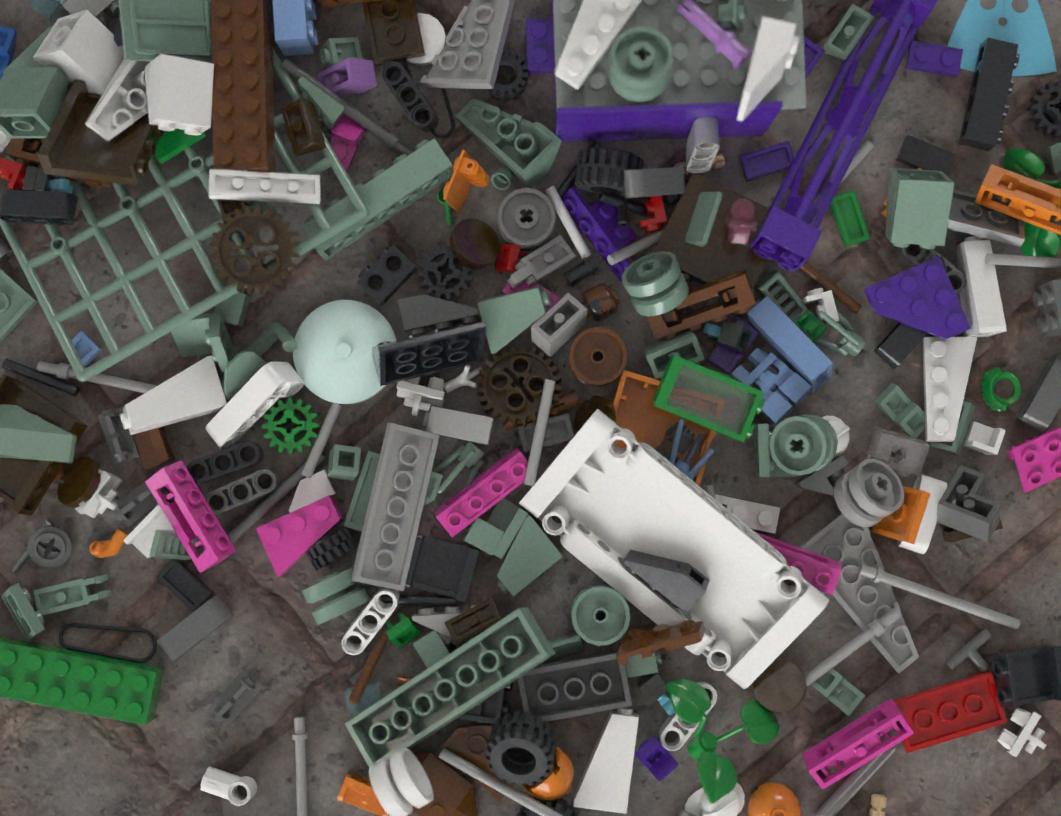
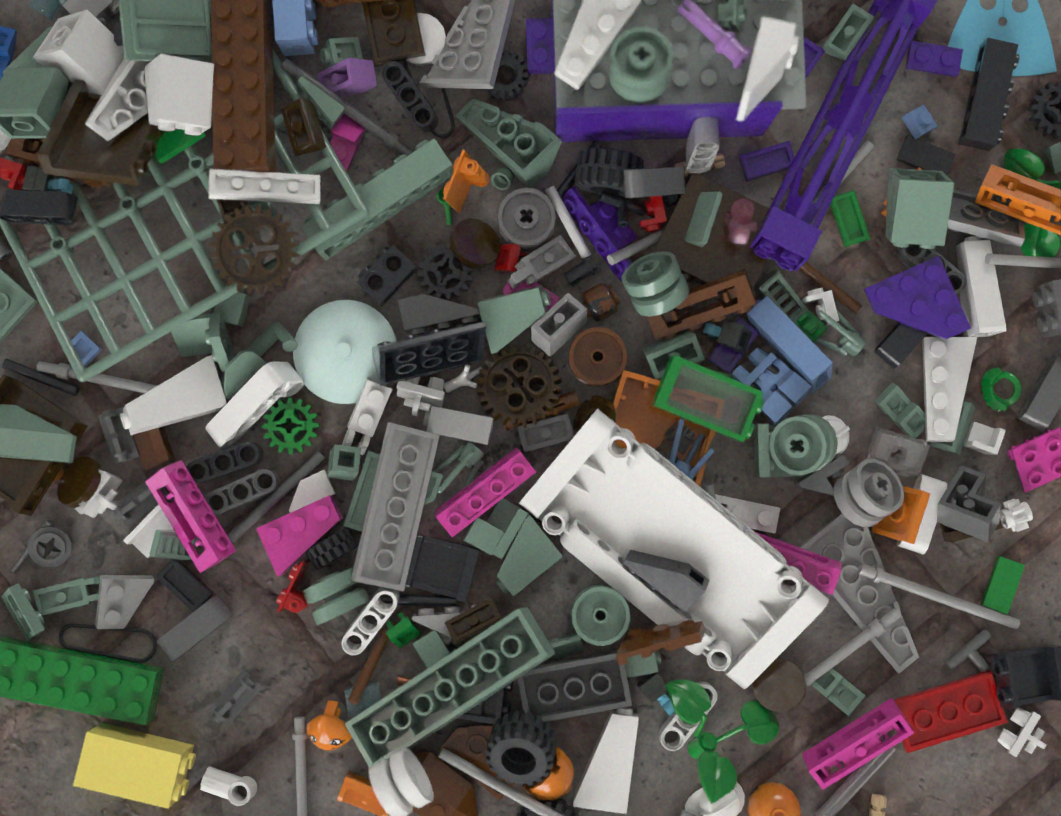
(109, 547): orange arm -> none
(120, 598): none -> light grey wing
(134, 765): none -> light yellow brick
(291, 597): none -> red hinge
(321, 440): light grey bar -> none
(327, 729): none -> orange piece
(367, 413): none -> white hinge
(539, 433): light grey bar -> none
(656, 758): dark purple bracket -> none
(919, 122): none -> medium blue plate
(1002, 585): none -> green tile
(1015, 515): none -> white gear

